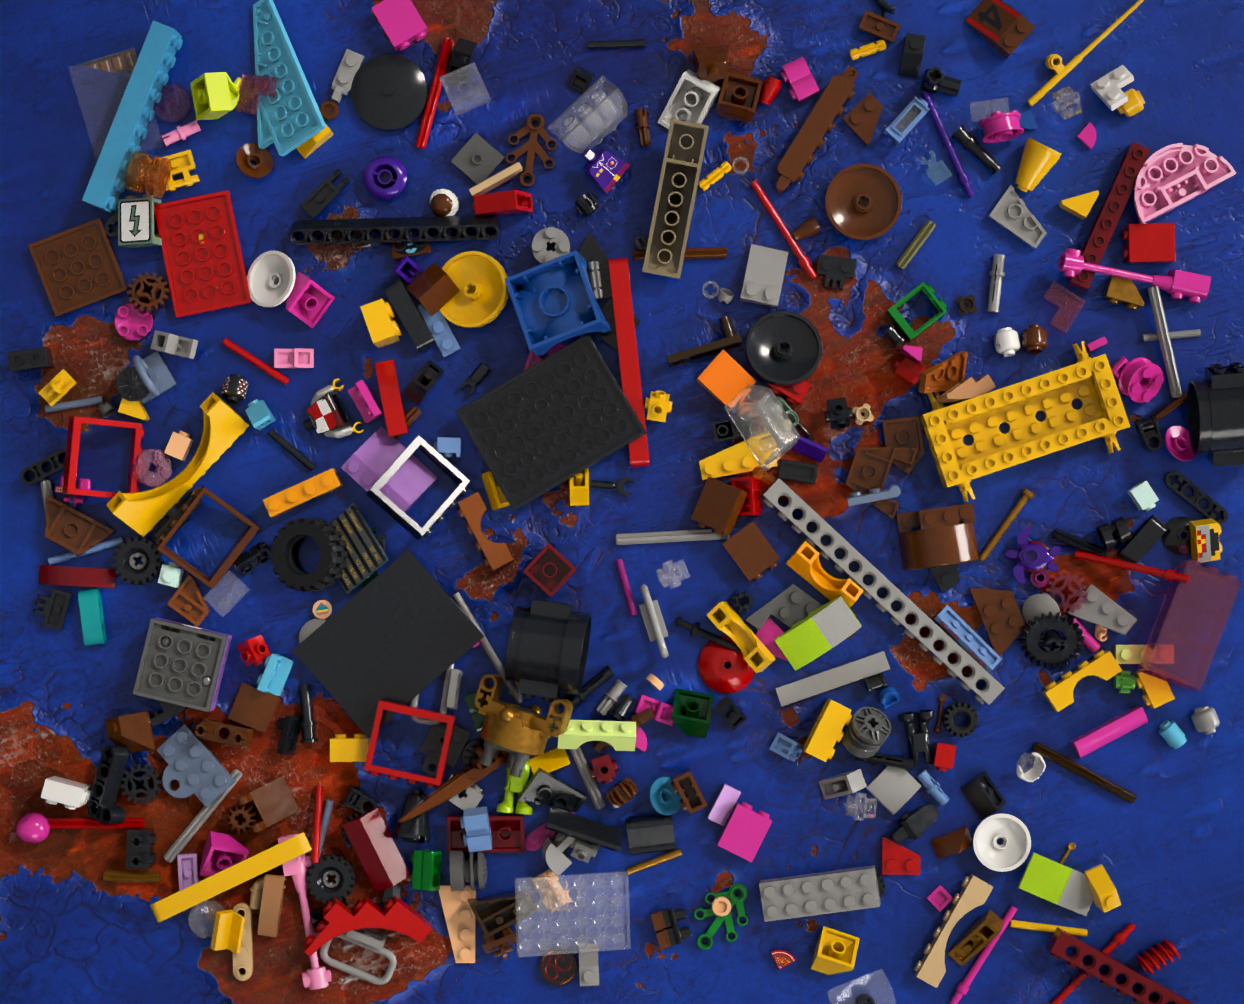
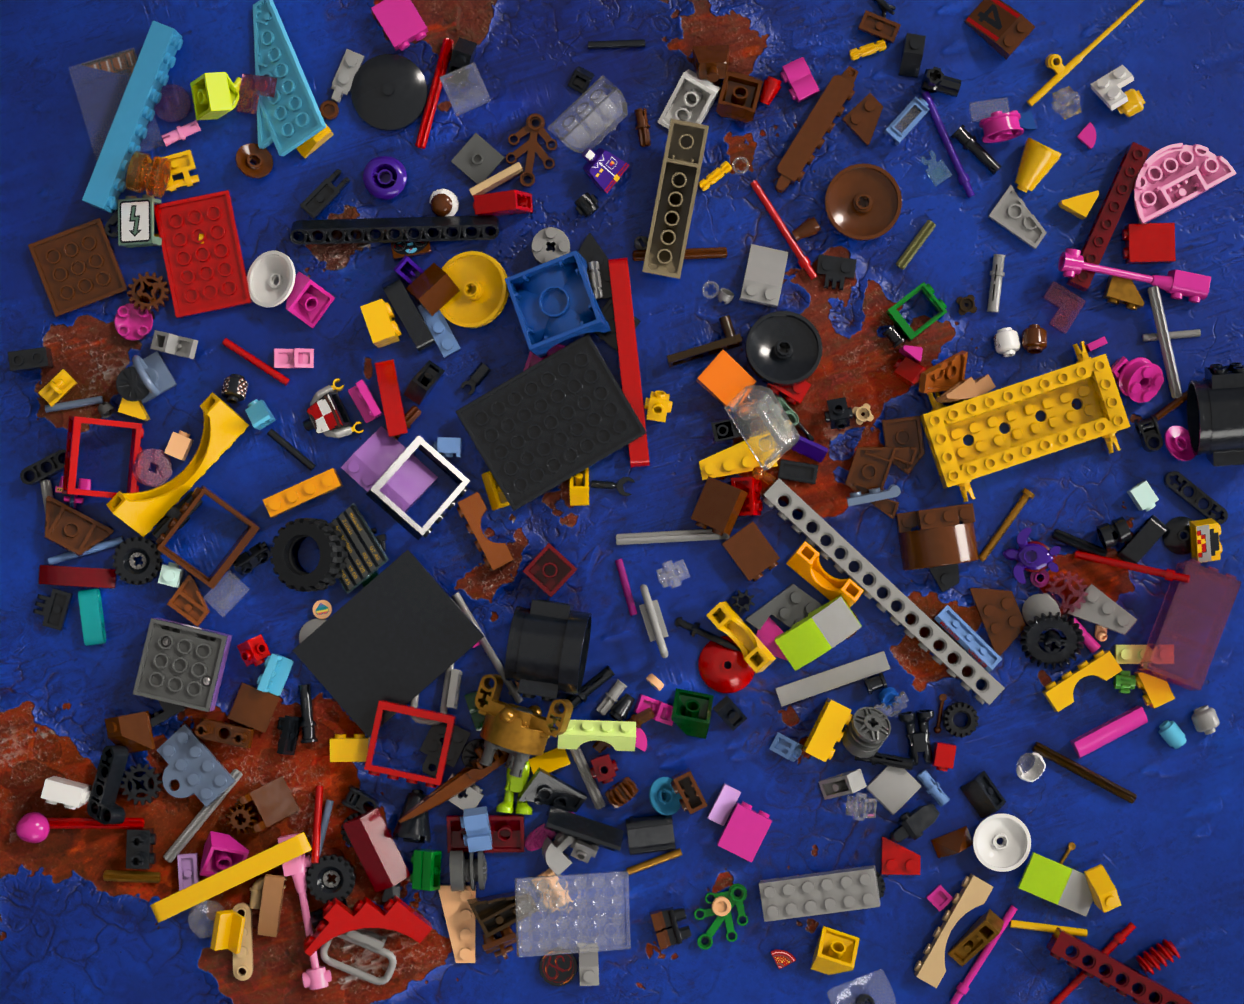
(901, 704): none -> clear animal

